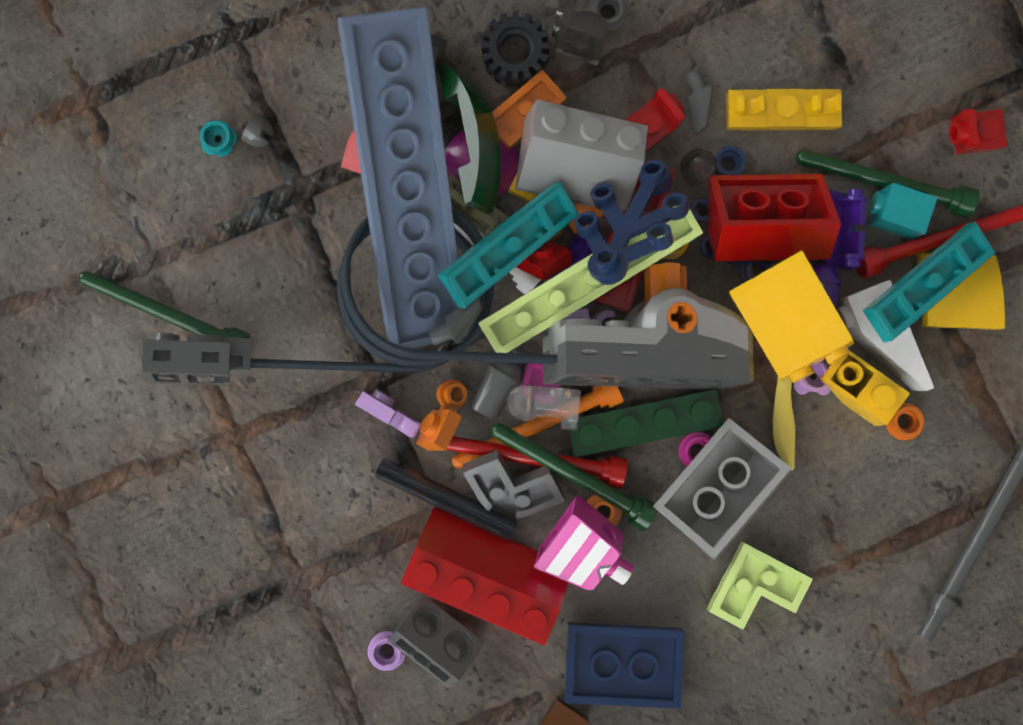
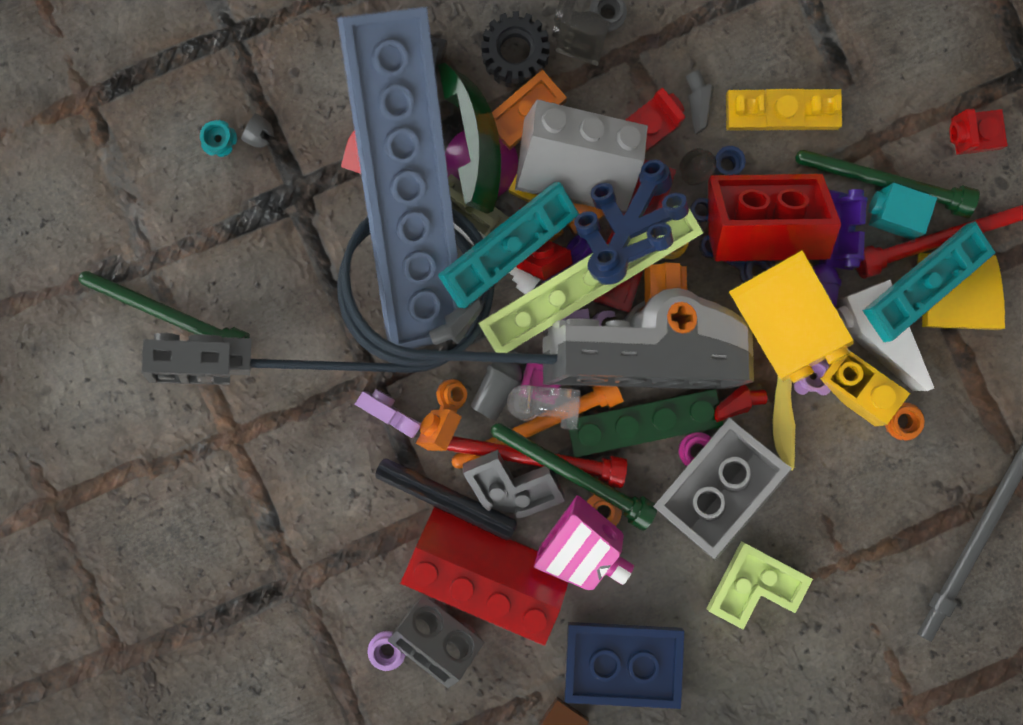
(739, 402): none -> red bar

